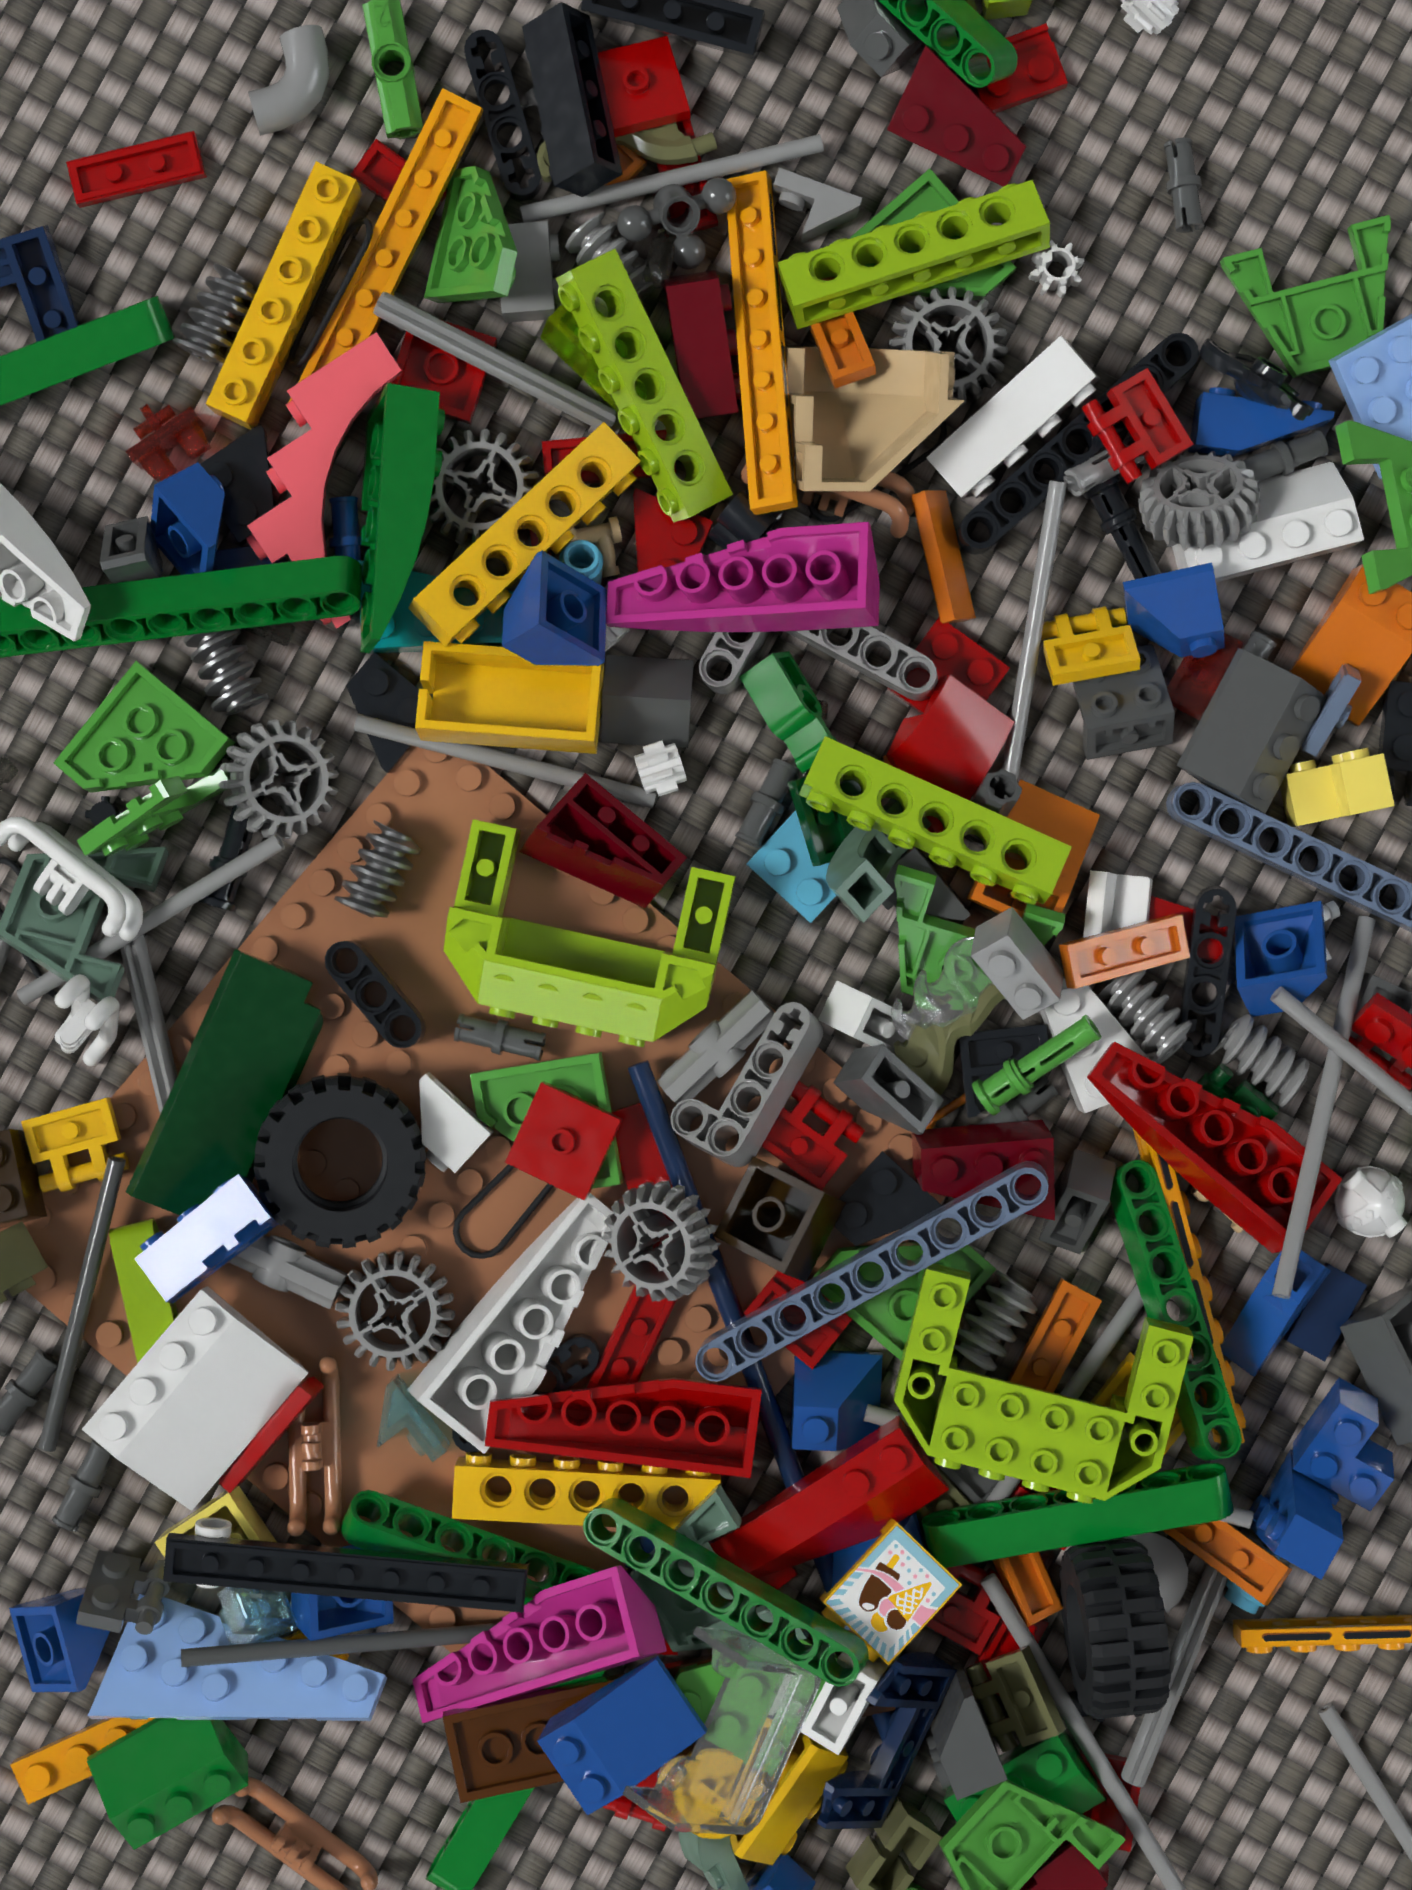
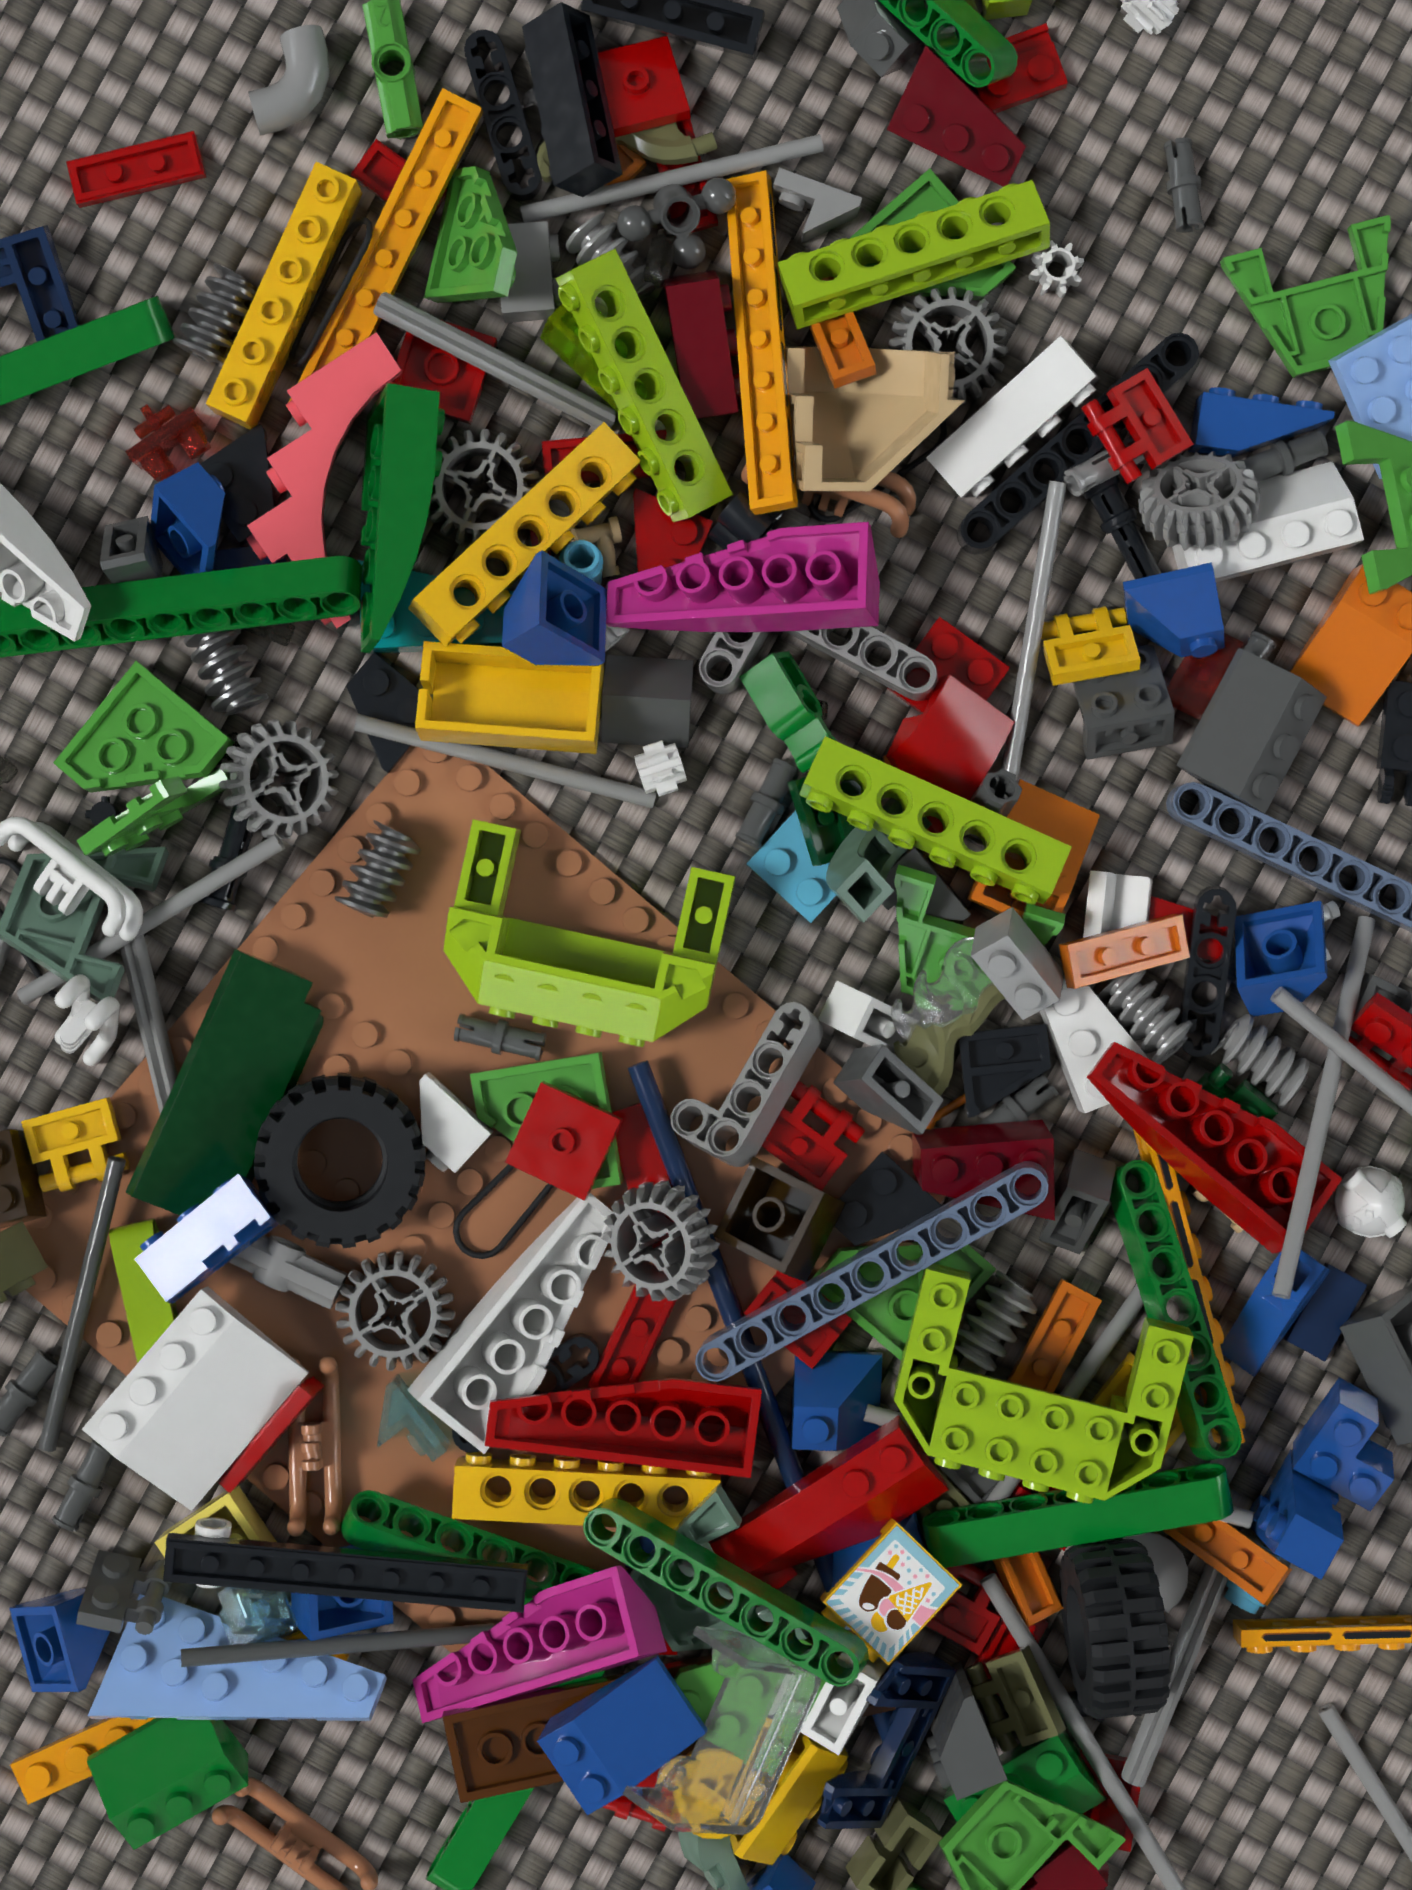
(345, 526): blue pin -> none
(355, 984): black beam -> none
(604, 844): dark red wedge -> none
(716, 1048): light grey piece -> none
(943, 556): orange tile -> none
(1020, 1074): bright green pin -> none
(1255, 379): black animal -> none
(1334, 710): sand blue plate -> none
(1345, 788): light yellow brick -> none

